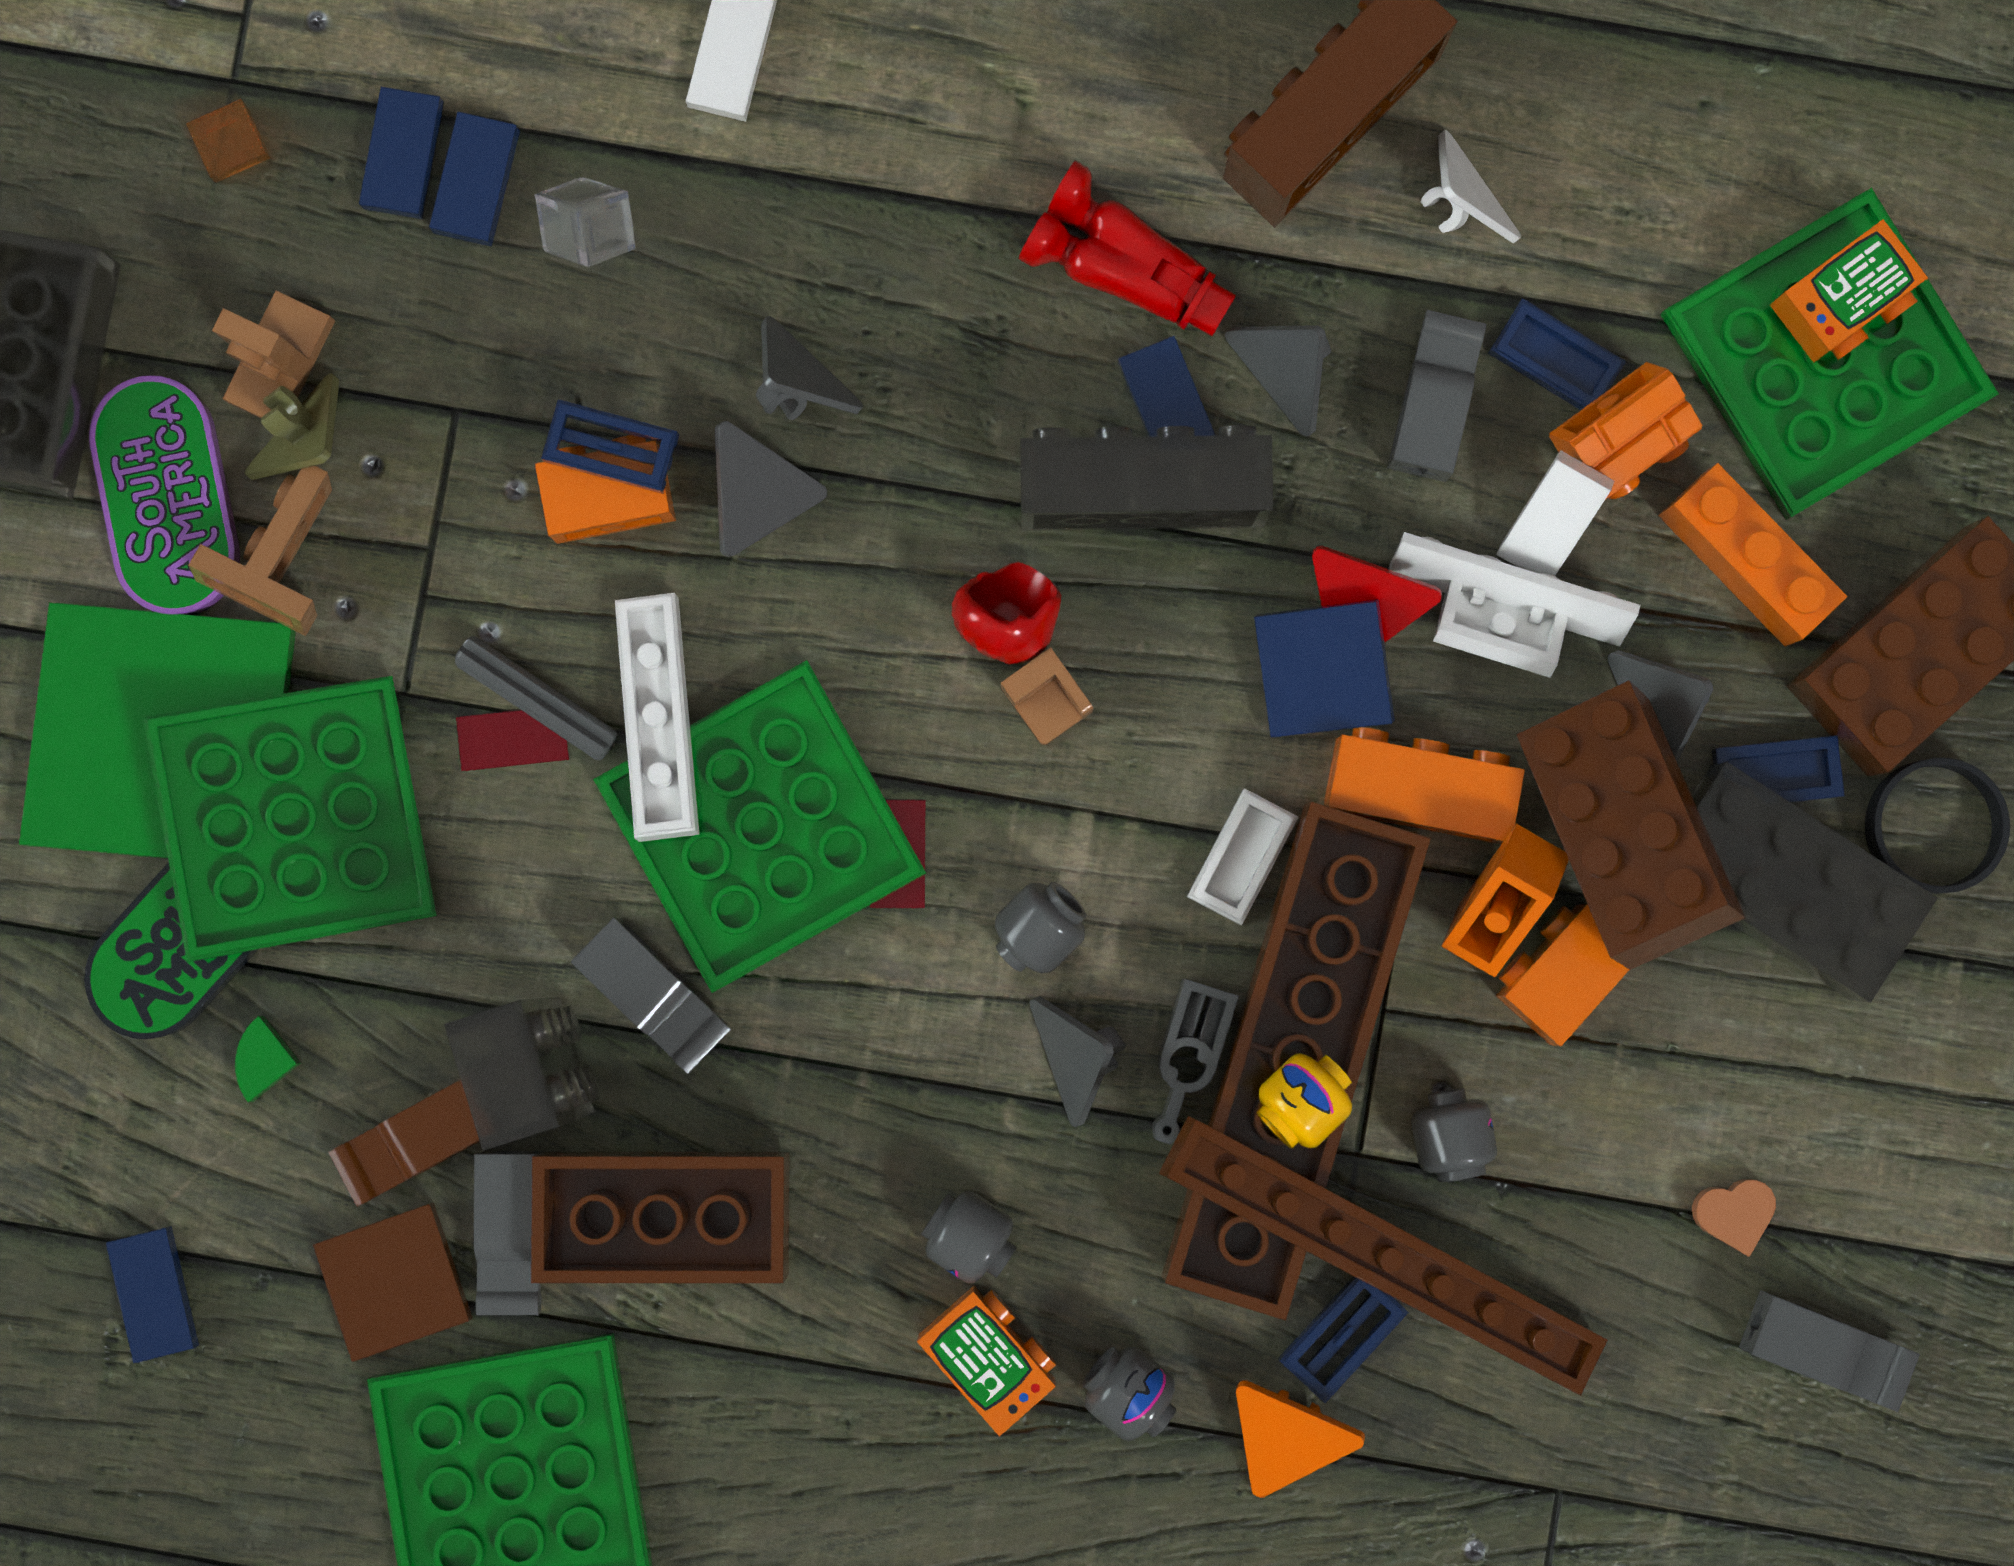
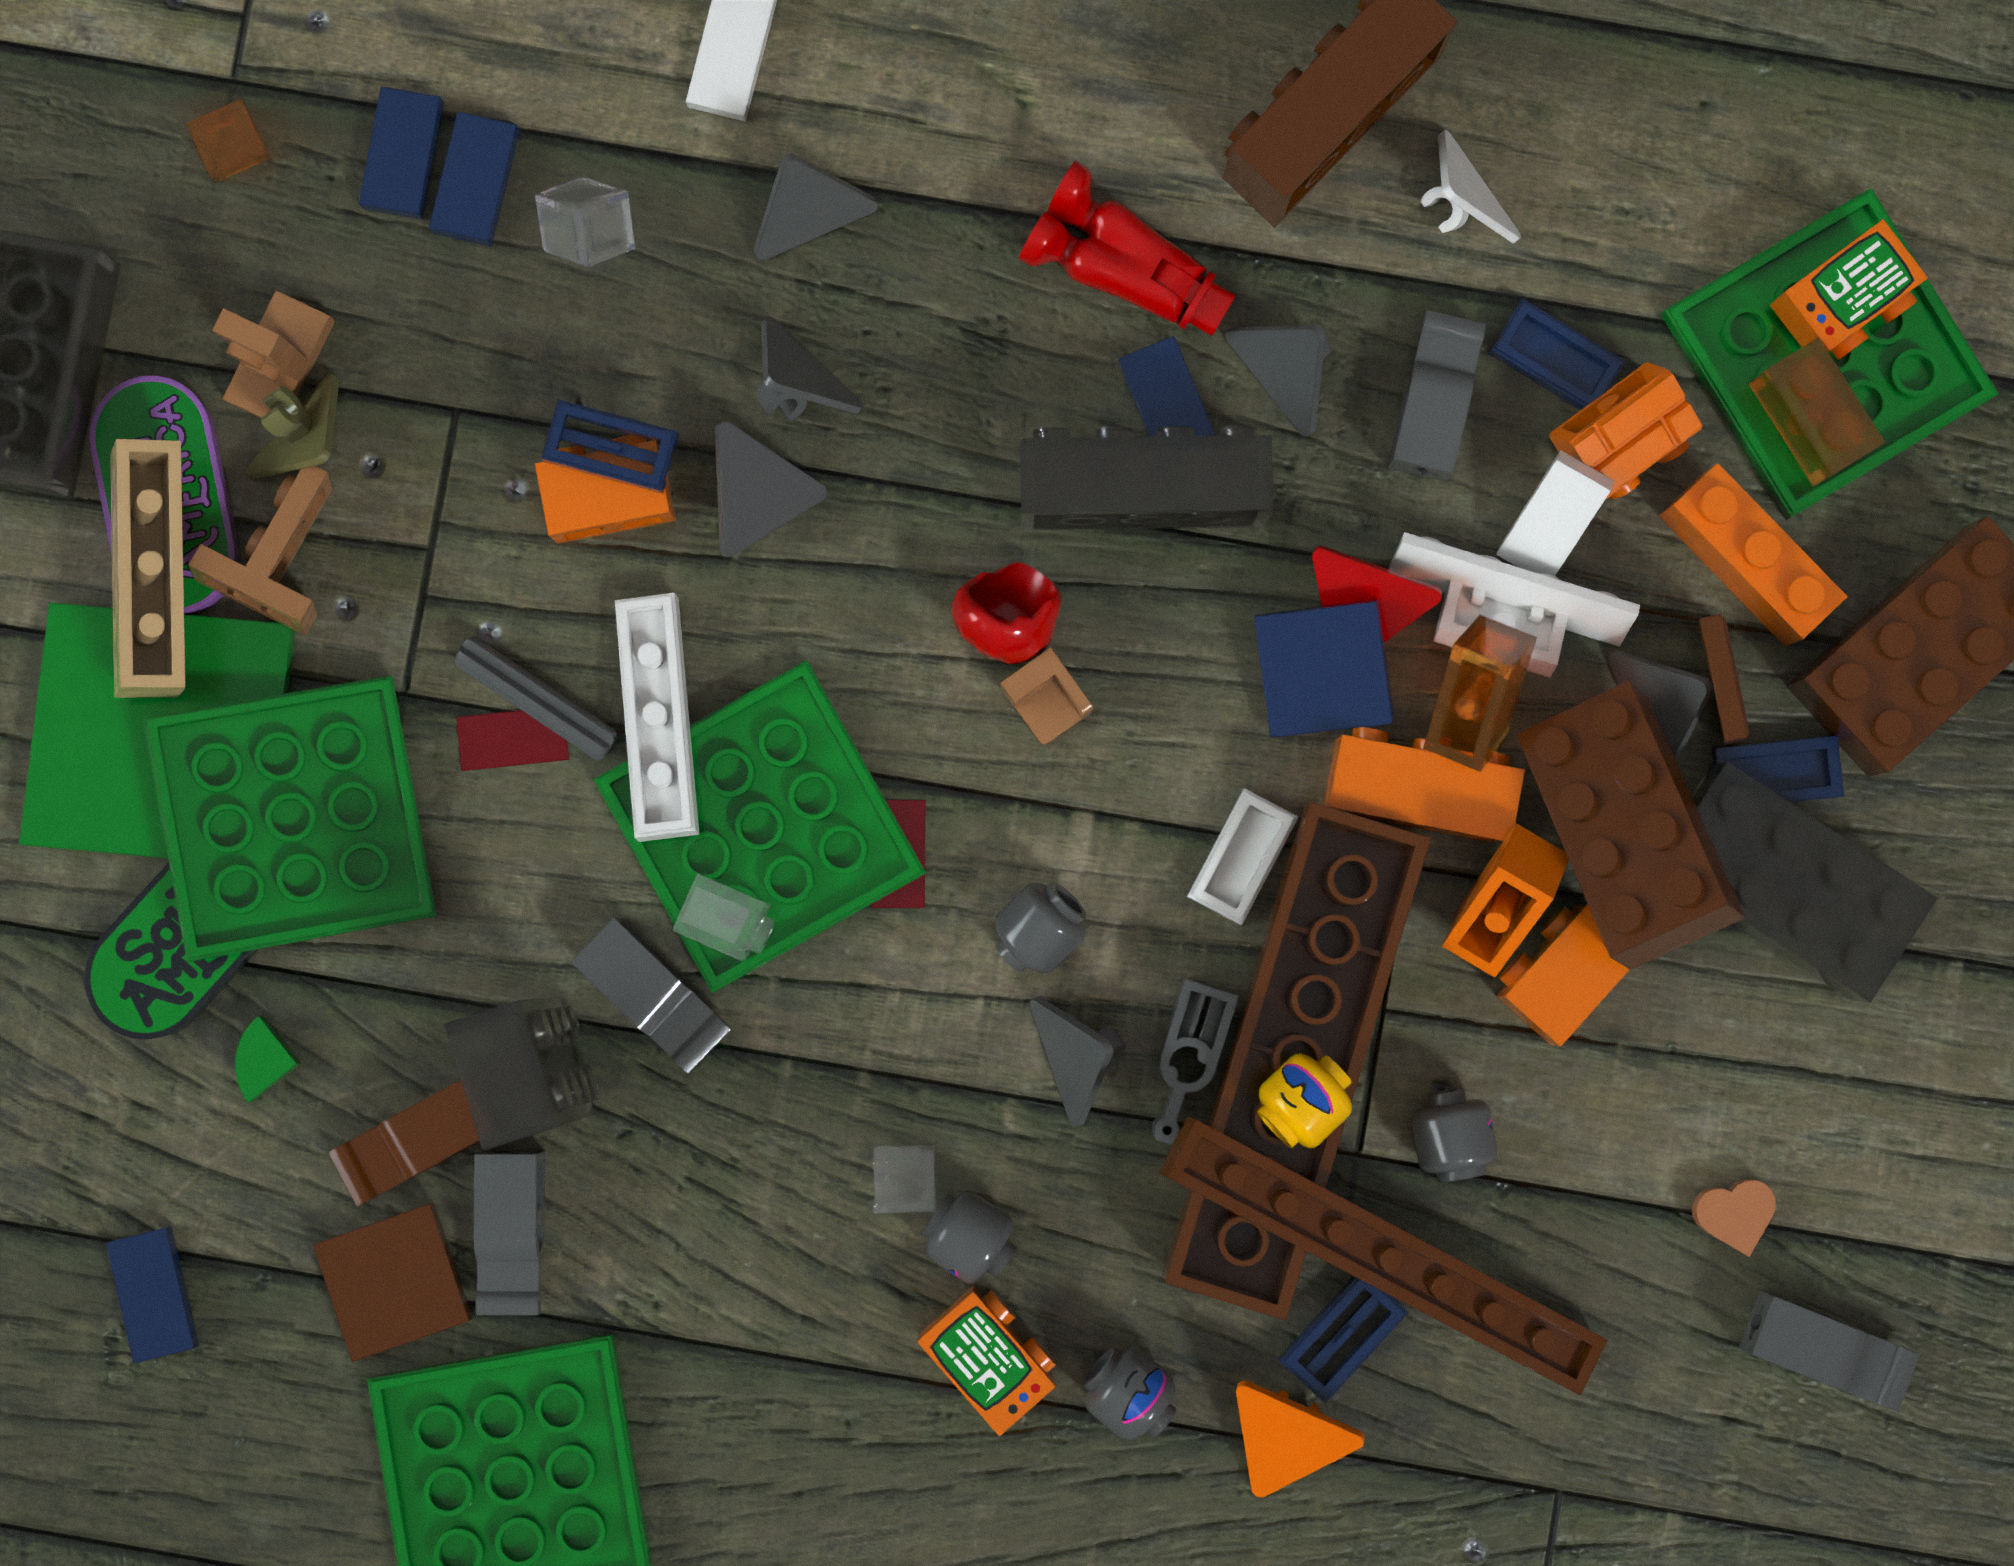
(147, 569): none -> tan brick
(660, 1217): reddish brown brick -> none
(724, 918): none -> clear brick
(807, 205): none -> dark grey piece
(905, 1178): none -> clear panel
(1479, 692): none -> clear orange brick
(1724, 679): none -> reddish brown tile
(1816, 412): none -> clear orange brick
(1990, 792): black tyre -> none

